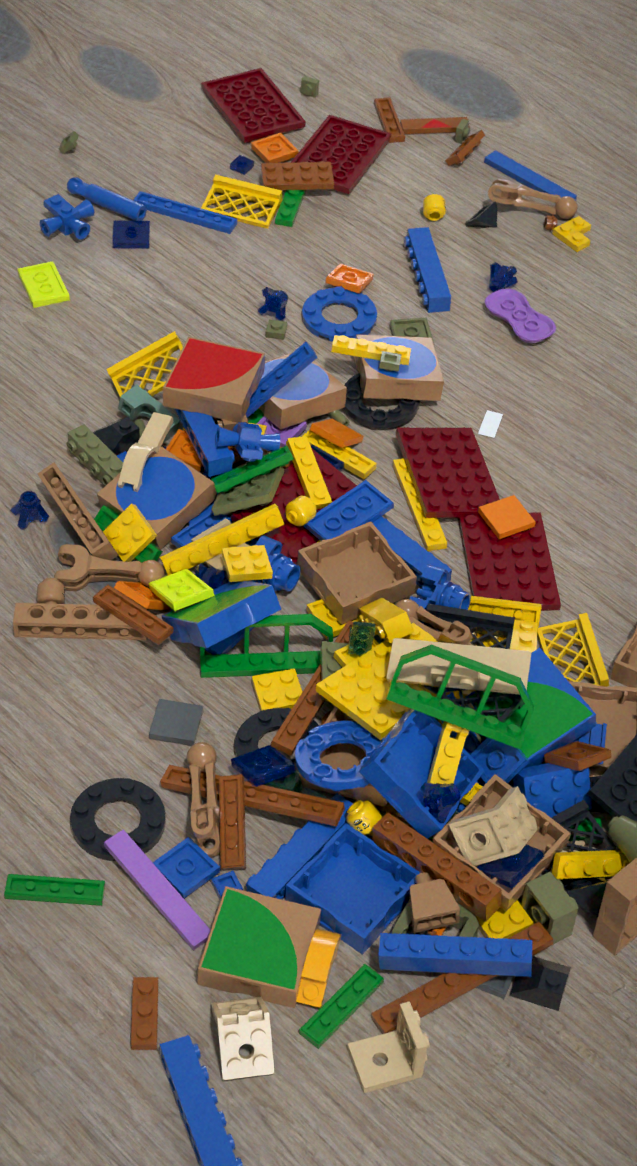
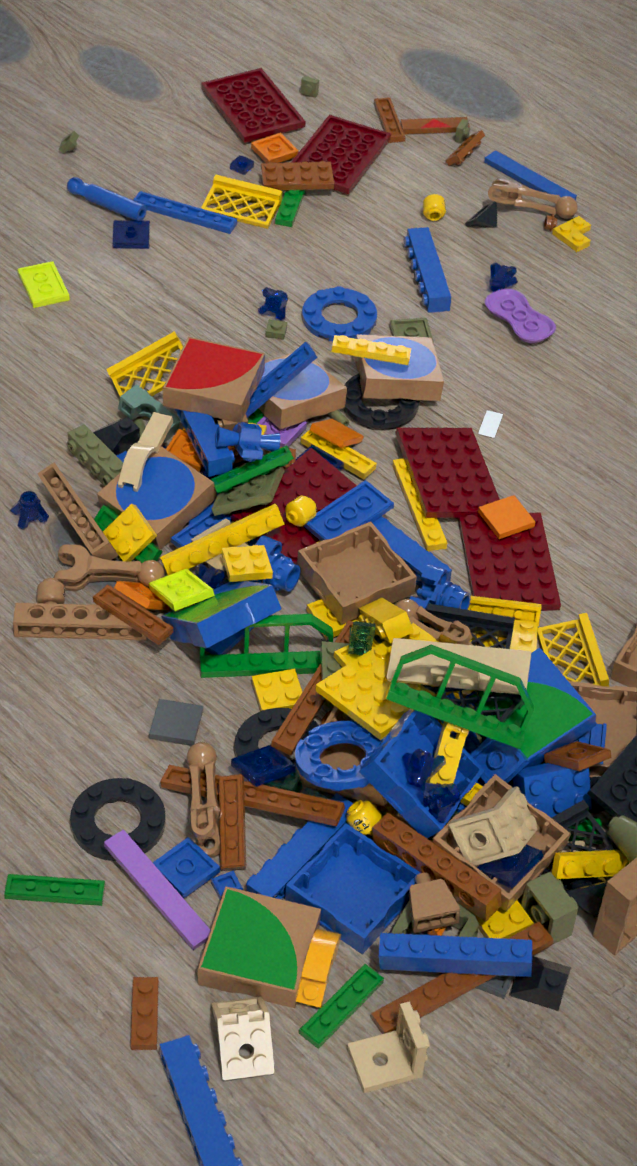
(66, 217): blue brick -> none
(308, 471): yellow plate -> none
(349, 278): orange tile -> none
(390, 361): olive plate -> none
(422, 766): none -> clear blue rock

